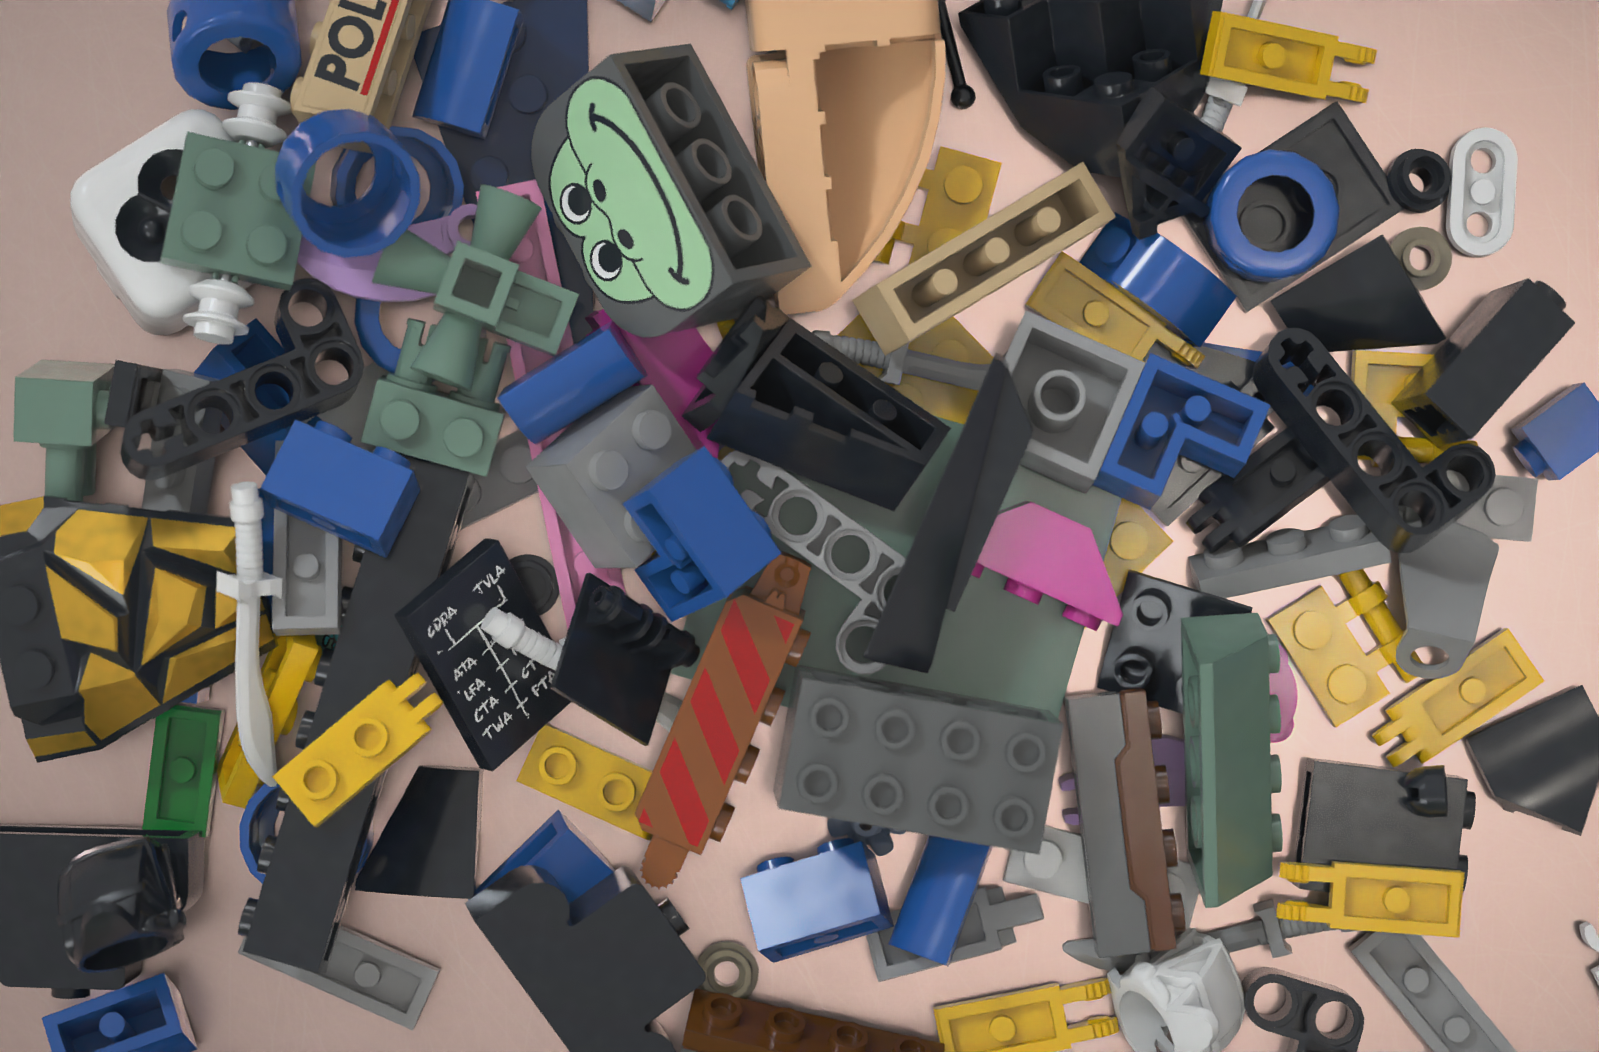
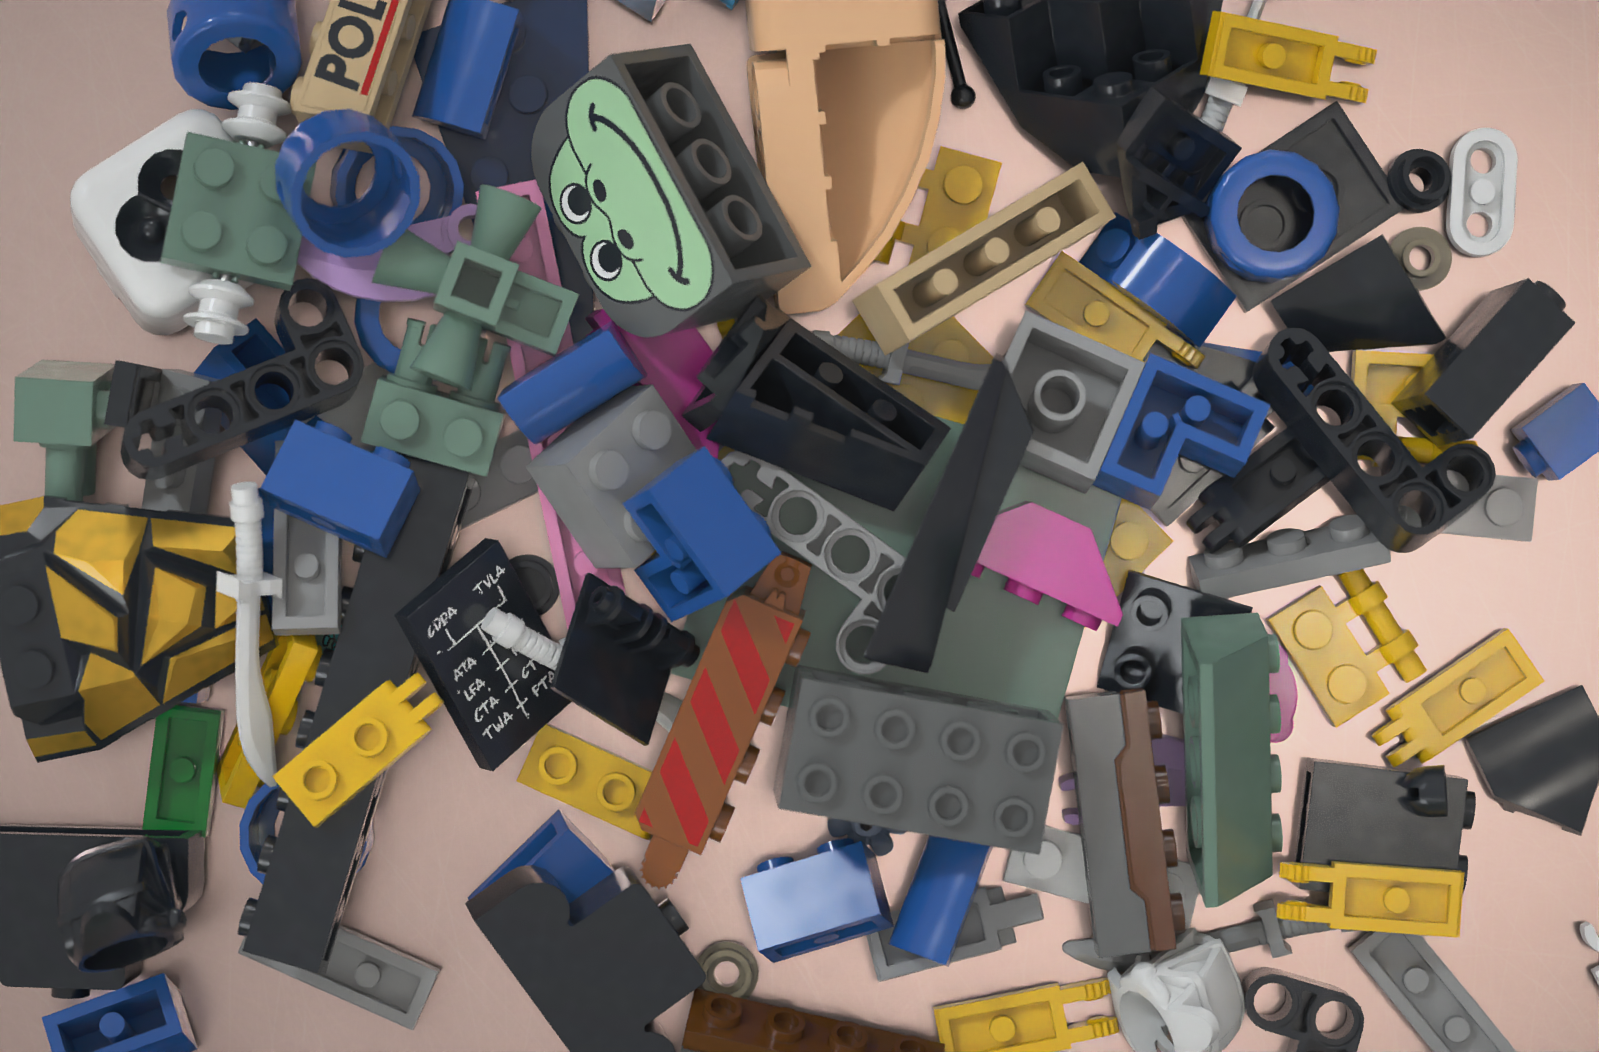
(430, 837): black slope -> none
(1444, 596): light grey piece -> none

